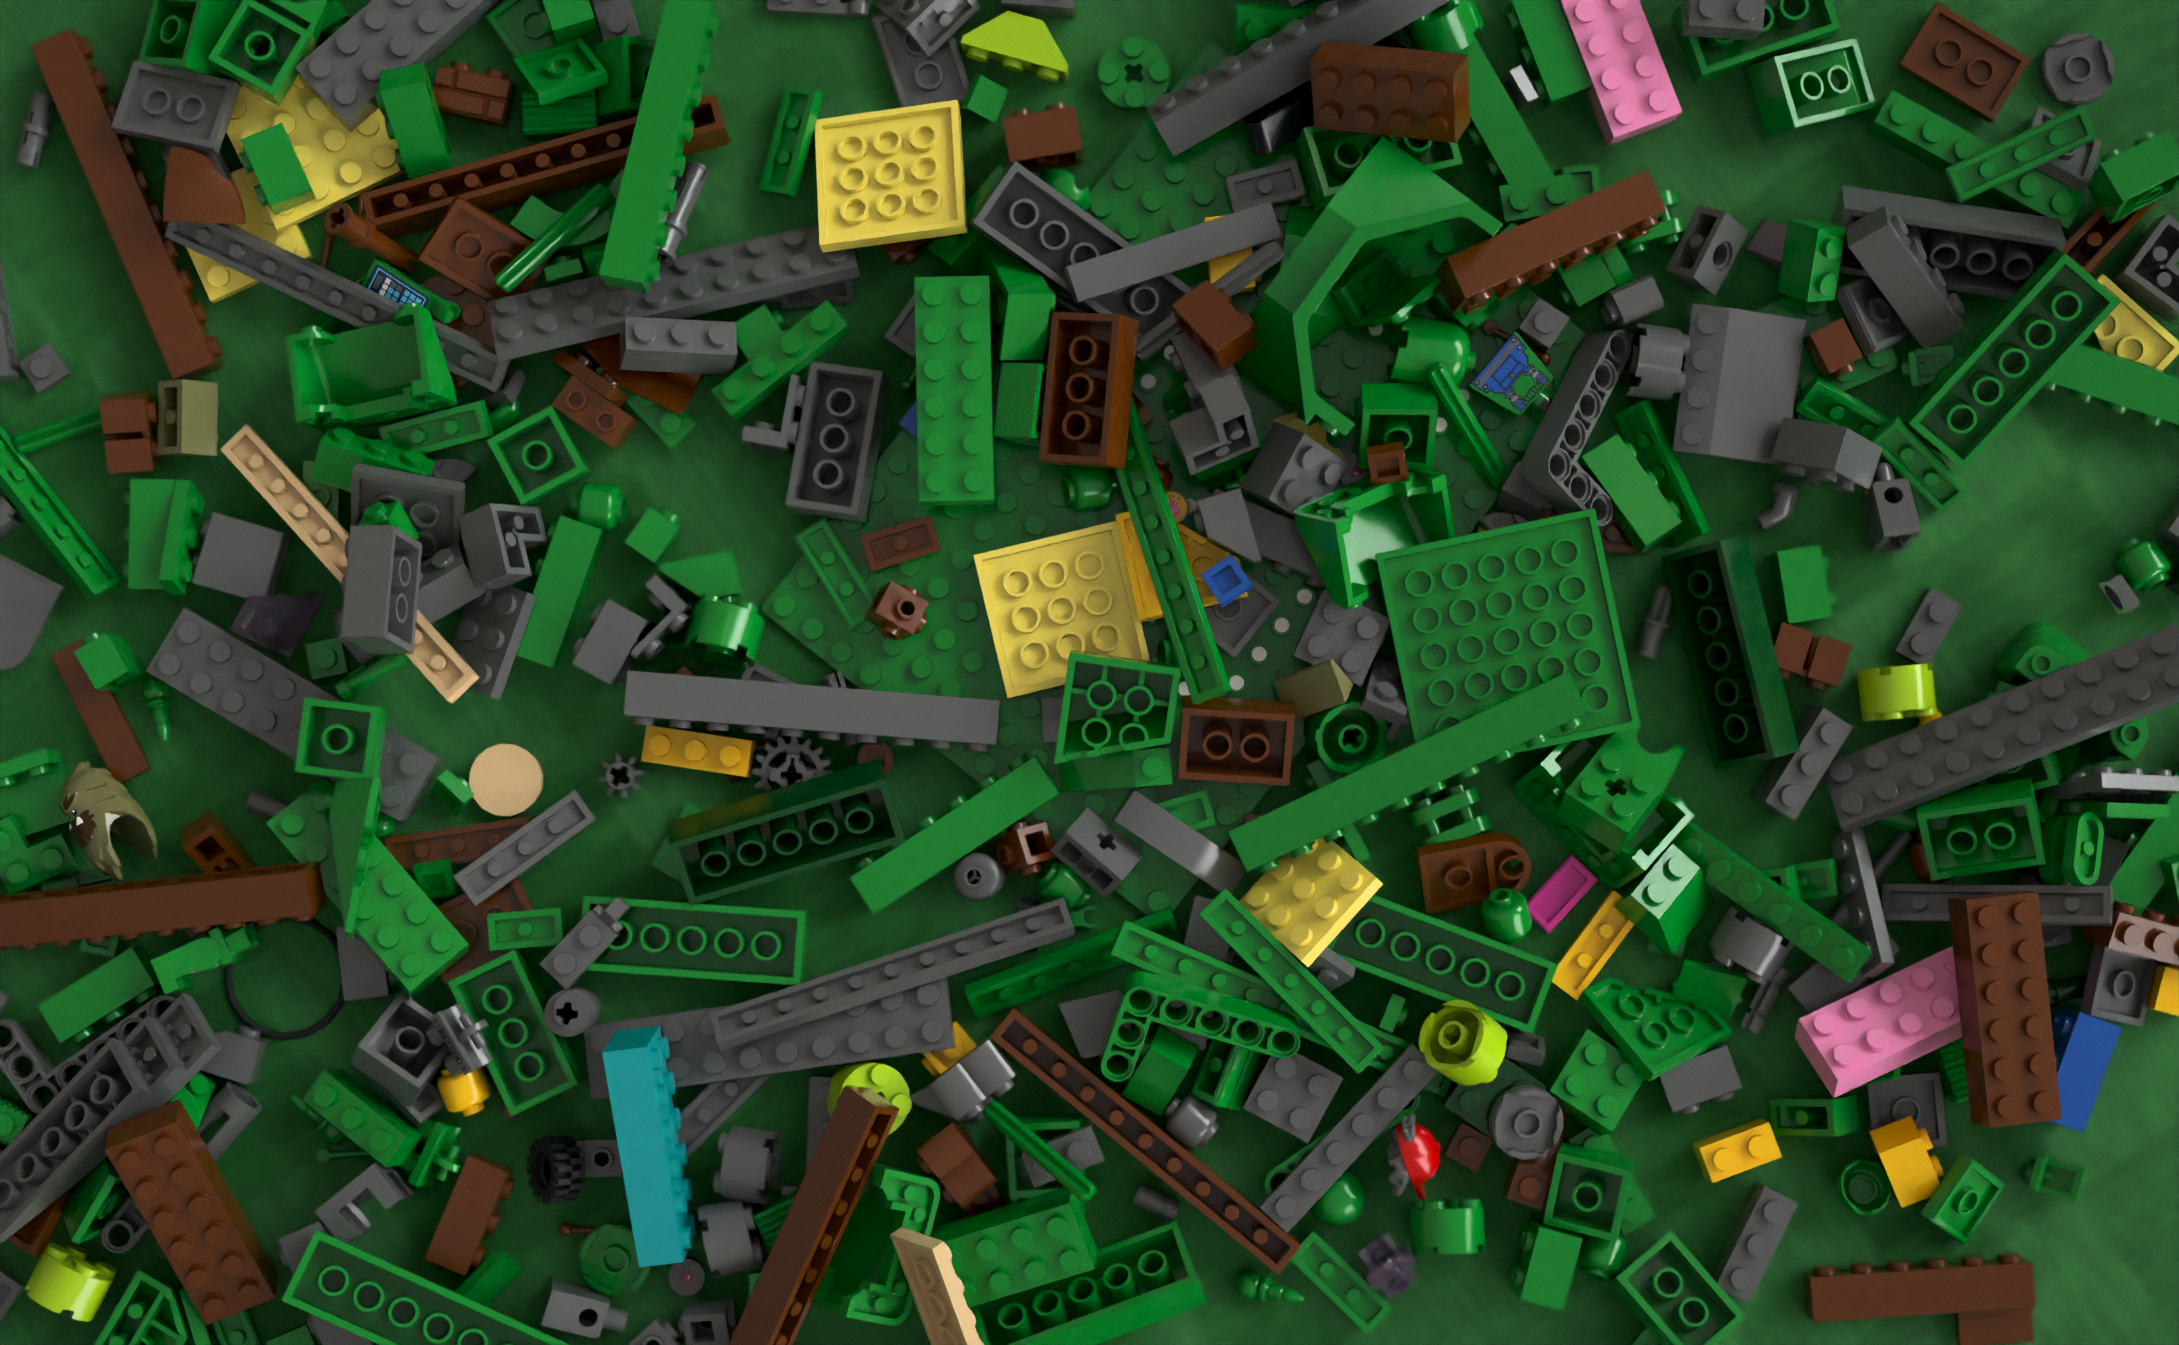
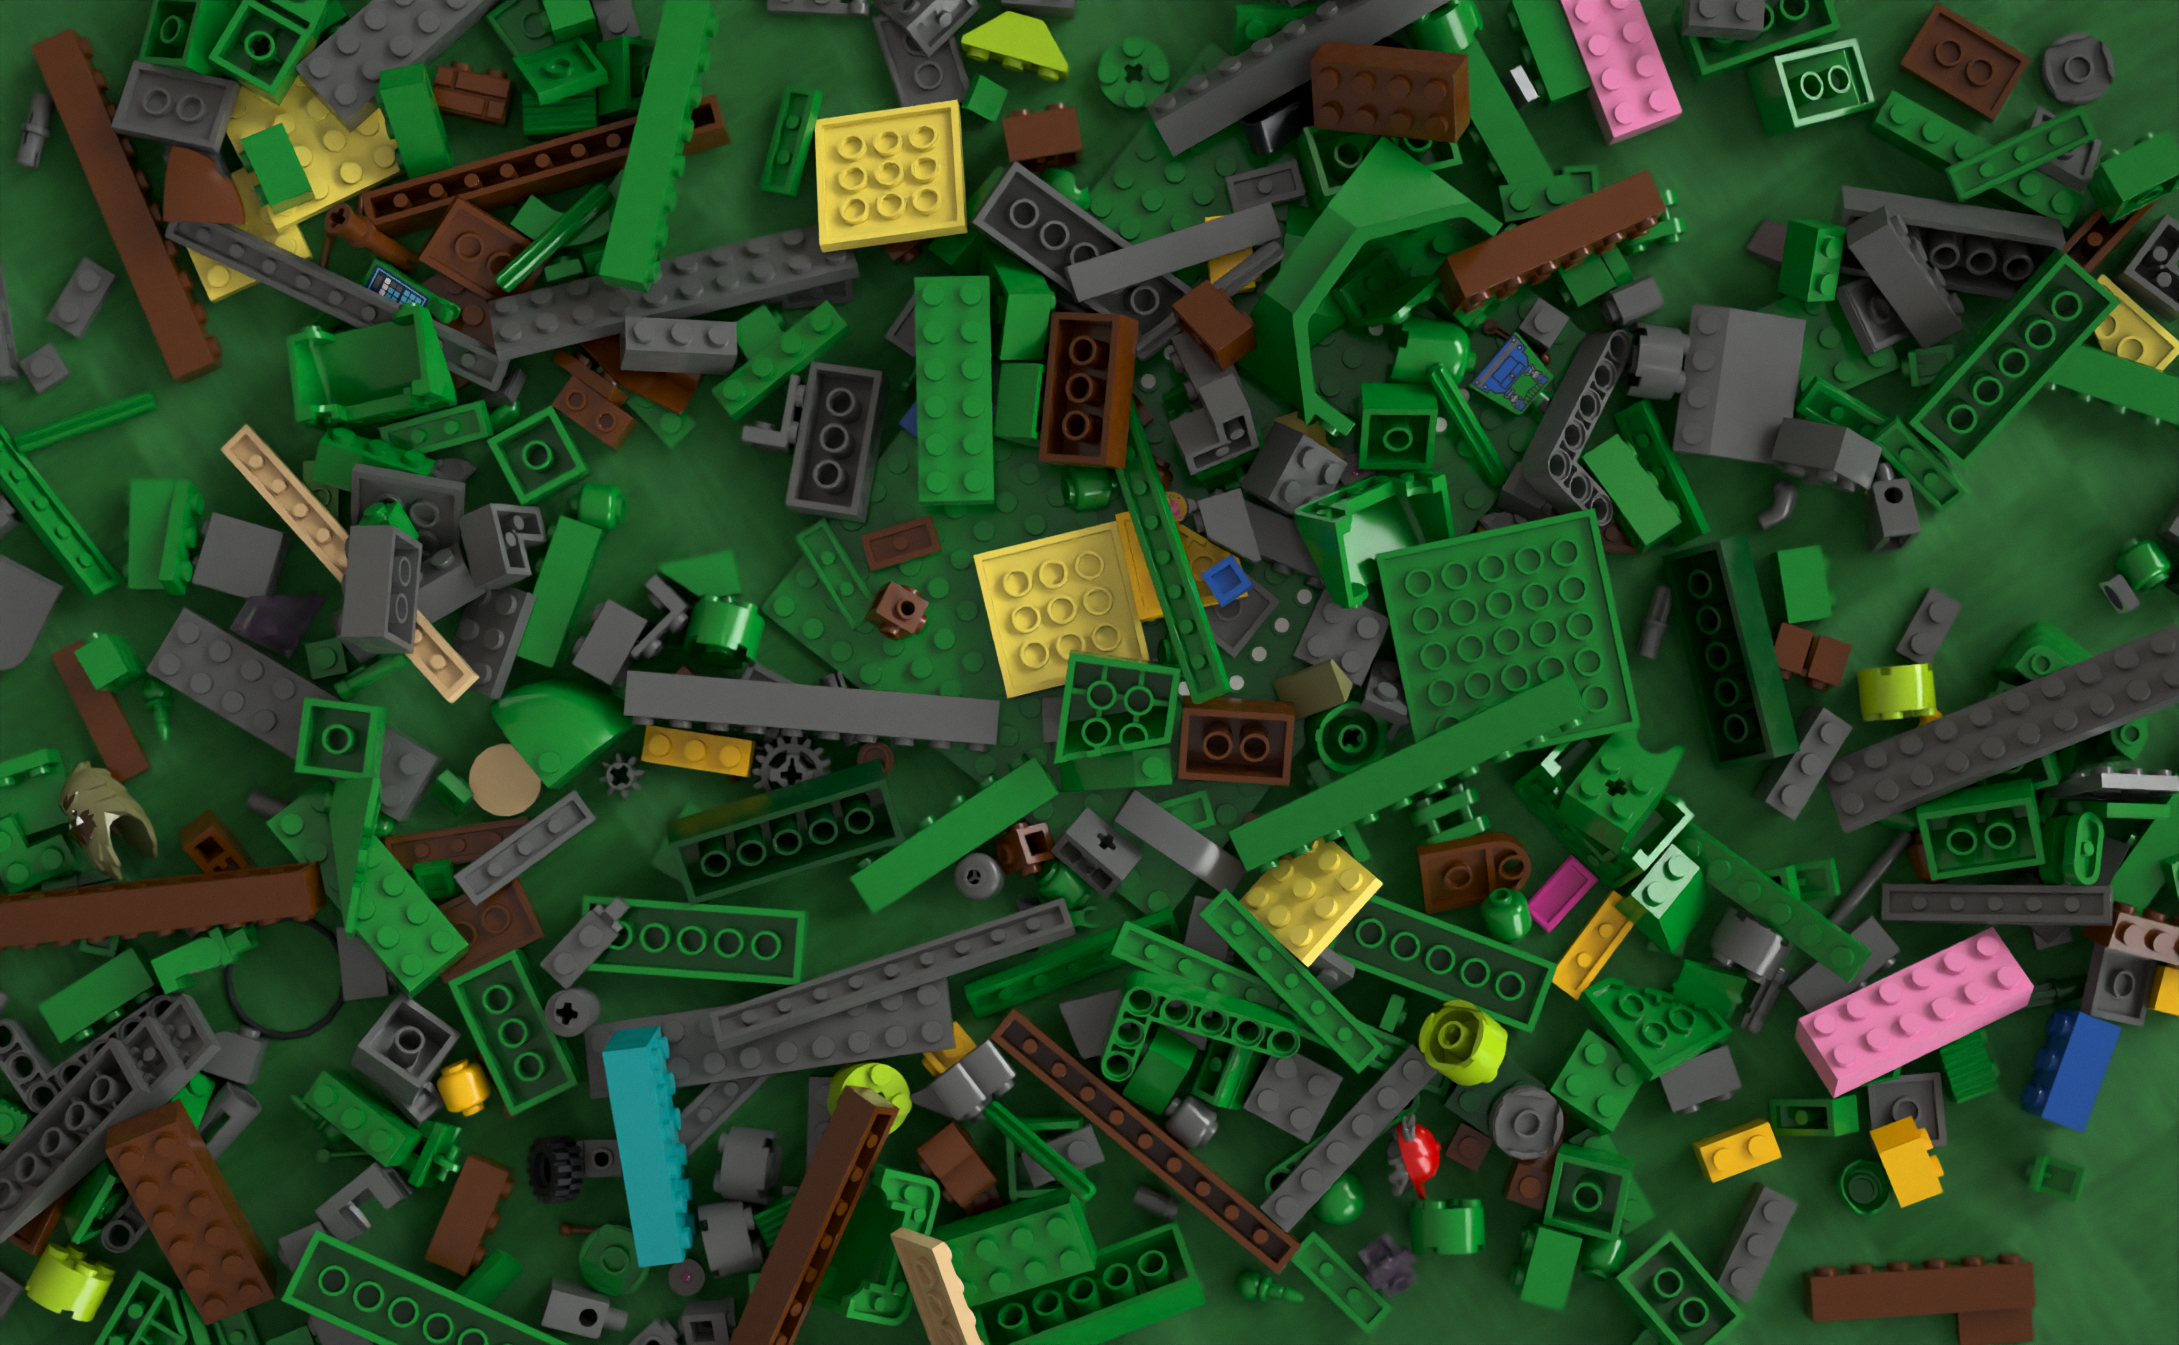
(82, 298): none -> dark grey plate
(132, 437): reddish brown piece -> none
(187, 418): olive brick -> none
(462, 1039): dark grey hips -> none
(525, 928): green plate -> none
(561, 726): none -> green brick
(655, 534): green brick -> none
(687, 195): dark grey pin -> none
(1387, 463): reddish brown plate -> none
(1525, 1048): dark grey plate -> none
(1706, 250): dark grey brick -> none
(1833, 349): reddish brown brick -> none
(1862, 899): dark grey plate -> none
(1963, 1198): green tile -> none
(2004, 1008): reddish brown brick -> none

